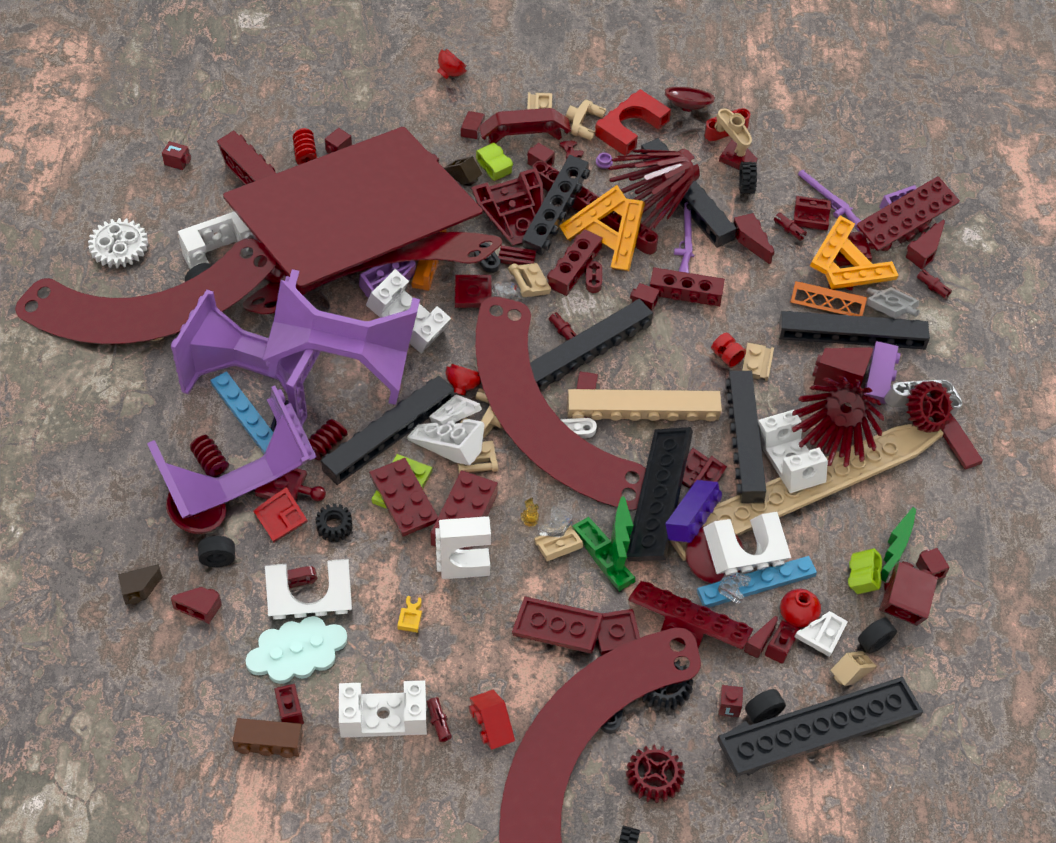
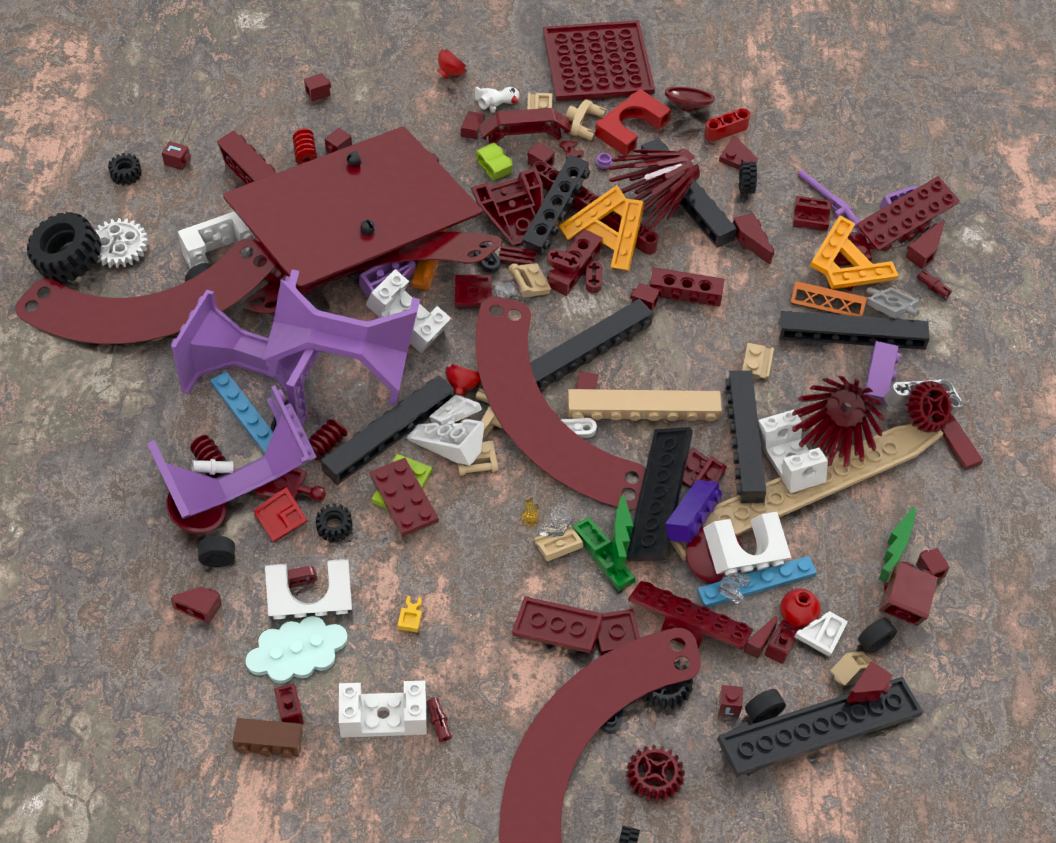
(56, 233): none -> black tyre
(124, 162): none -> black tyre
(139, 583): dark brown slope -> none
(212, 466): none -> white pin
(317, 87): none -> dark red brick
(353, 158): none -> black hinge
(367, 228): none -> black hinge
(458, 534): white arch -> none
(464, 170): dark brown slope -> none
(469, 498): dark red brick -> none
(492, 98): none -> white animal
(493, 716): red brick -> none
(563, 261): none -> dark red beam
(563, 327): dark red pin -> none
(598, 60): none -> dark red plate
(687, 252): medium lavender piece -> none
(729, 351): red wheel -> none
(735, 128): tan connector -> none
(790, 226): dark red pin -> none
(845, 362): dark red slope -> none
(865, 571): lime brick -> none
(871, 684): none -> dark red slope

